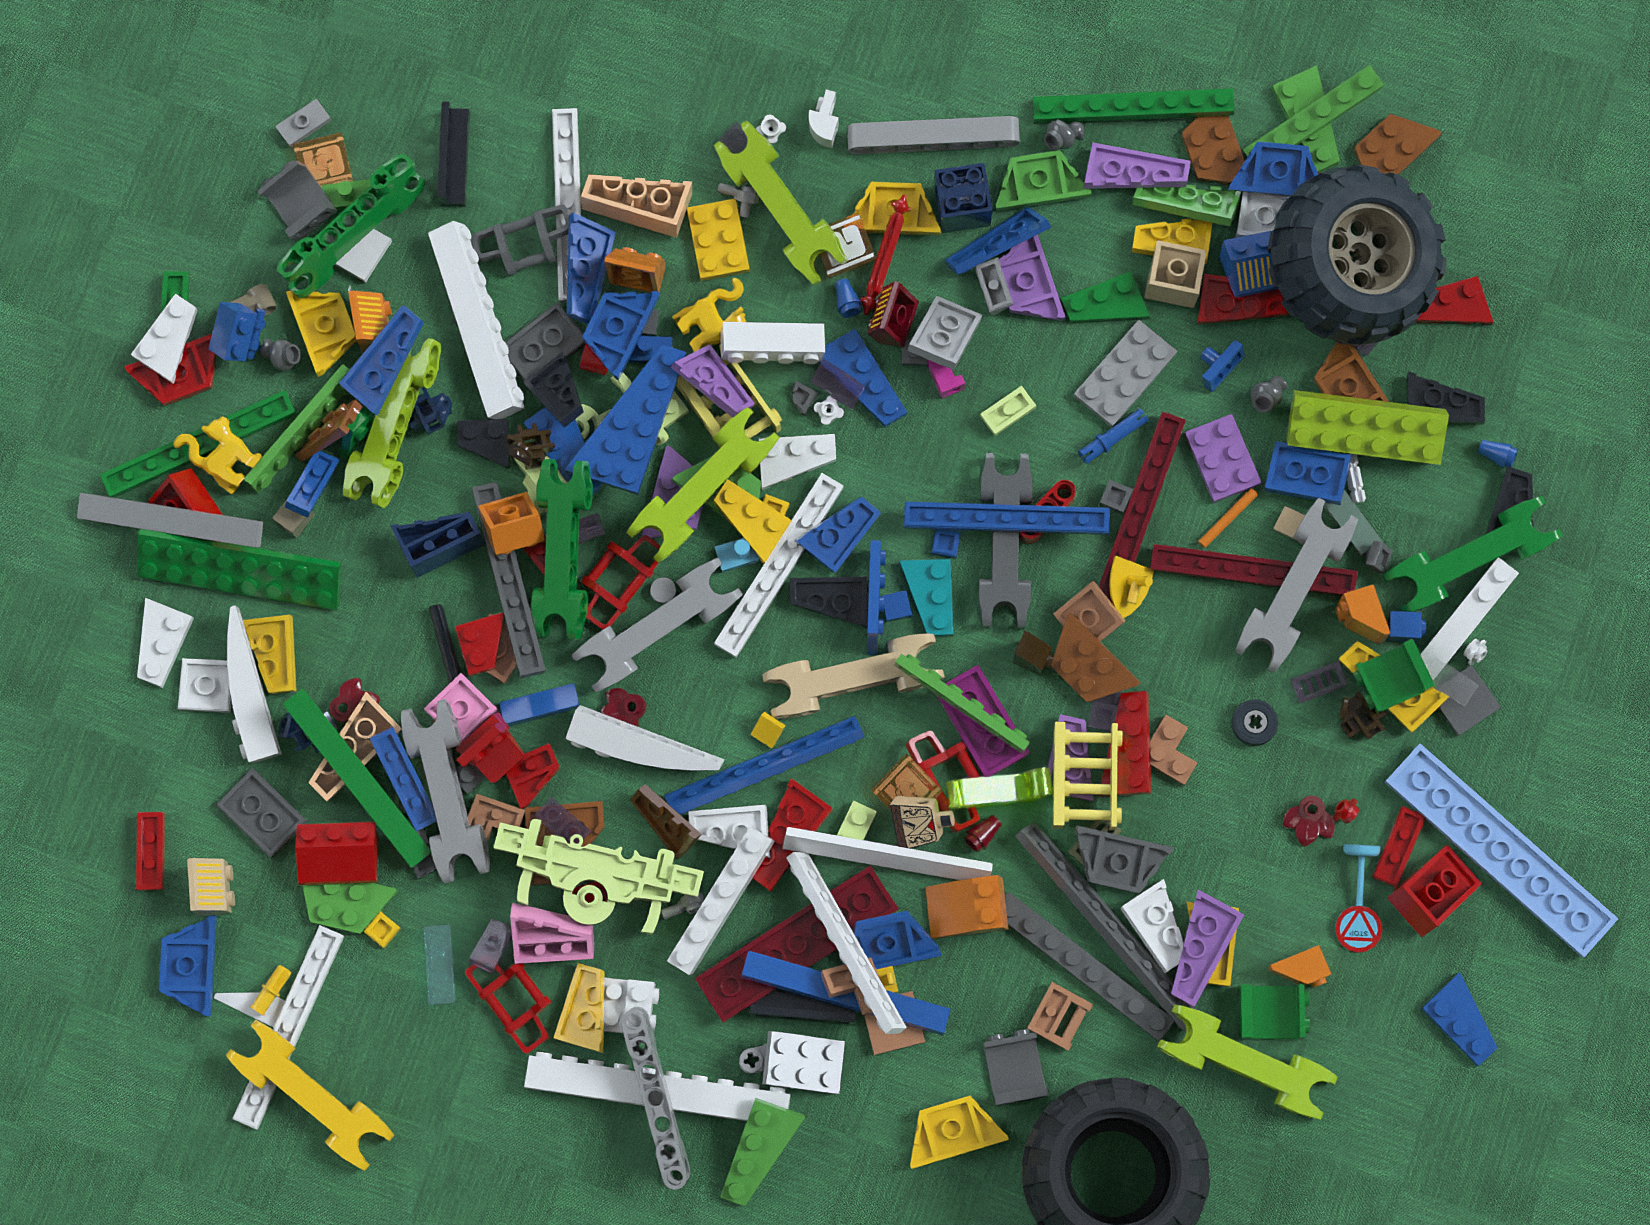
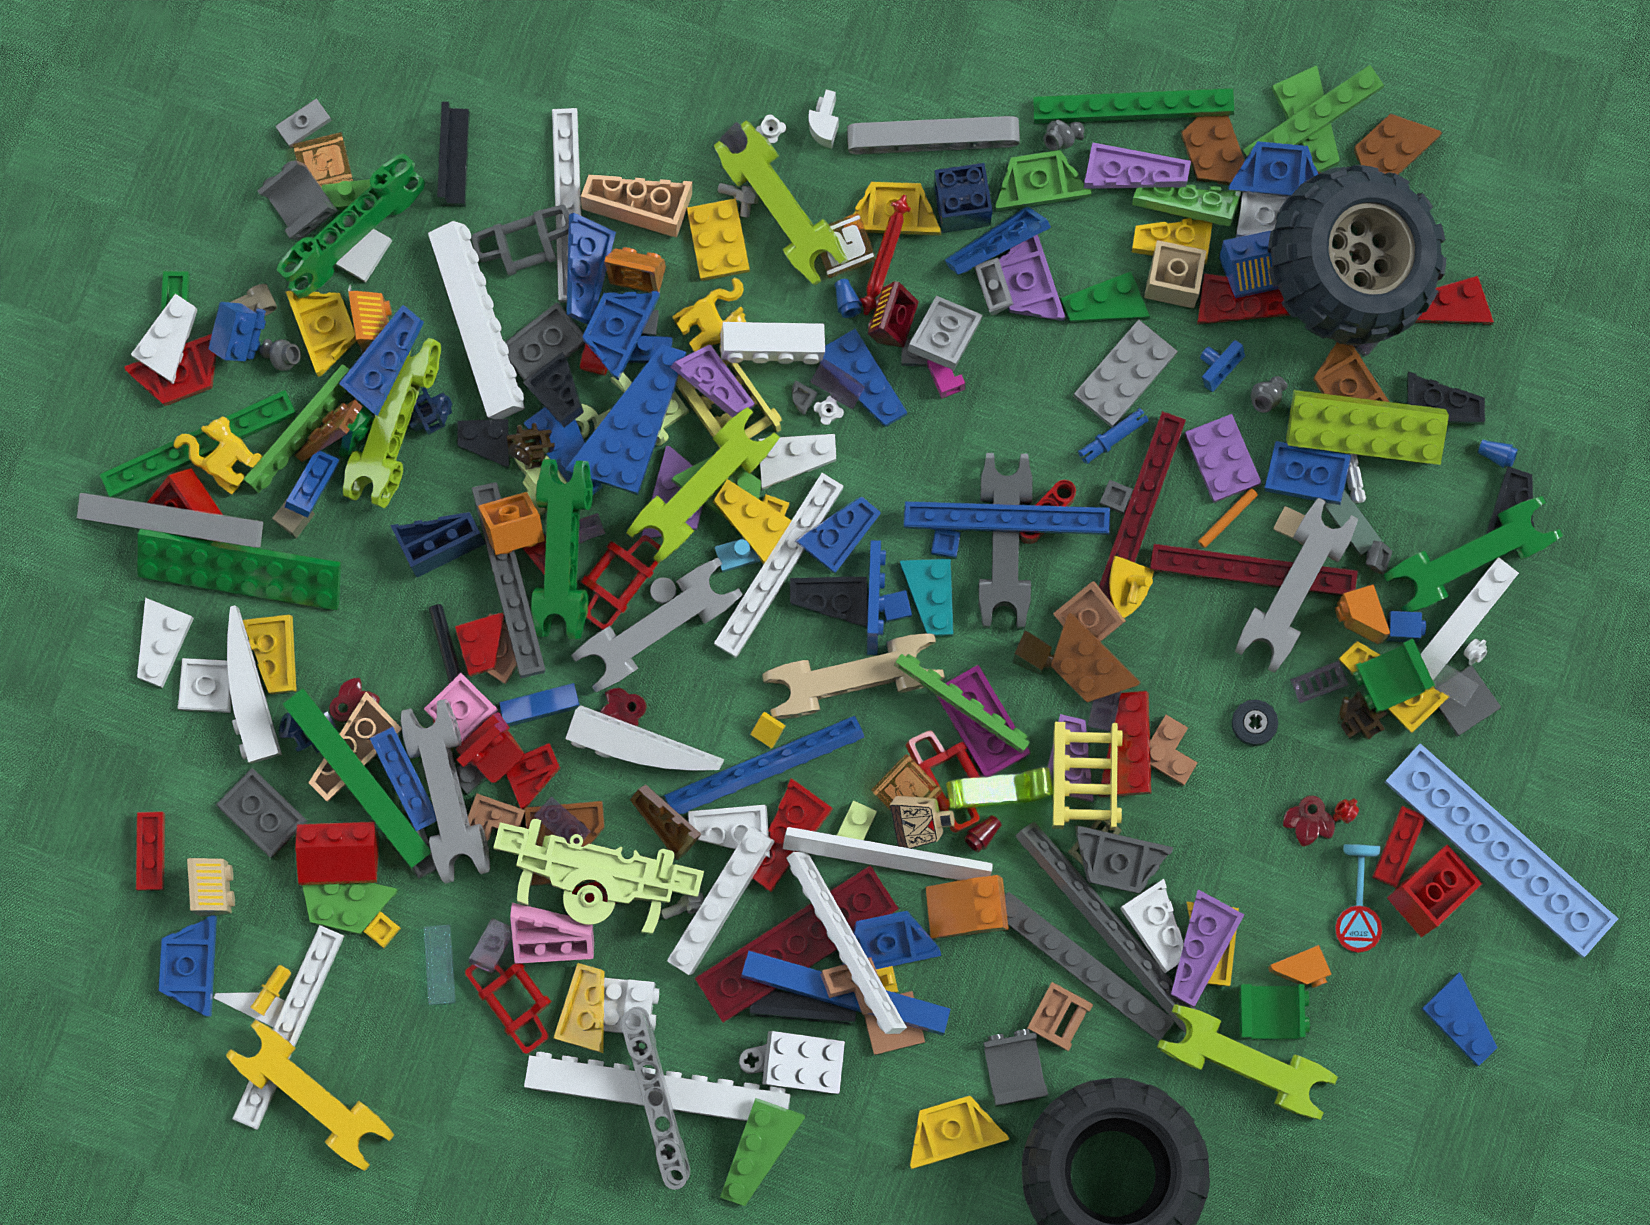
(1008, 411): yellowish green plate -> none

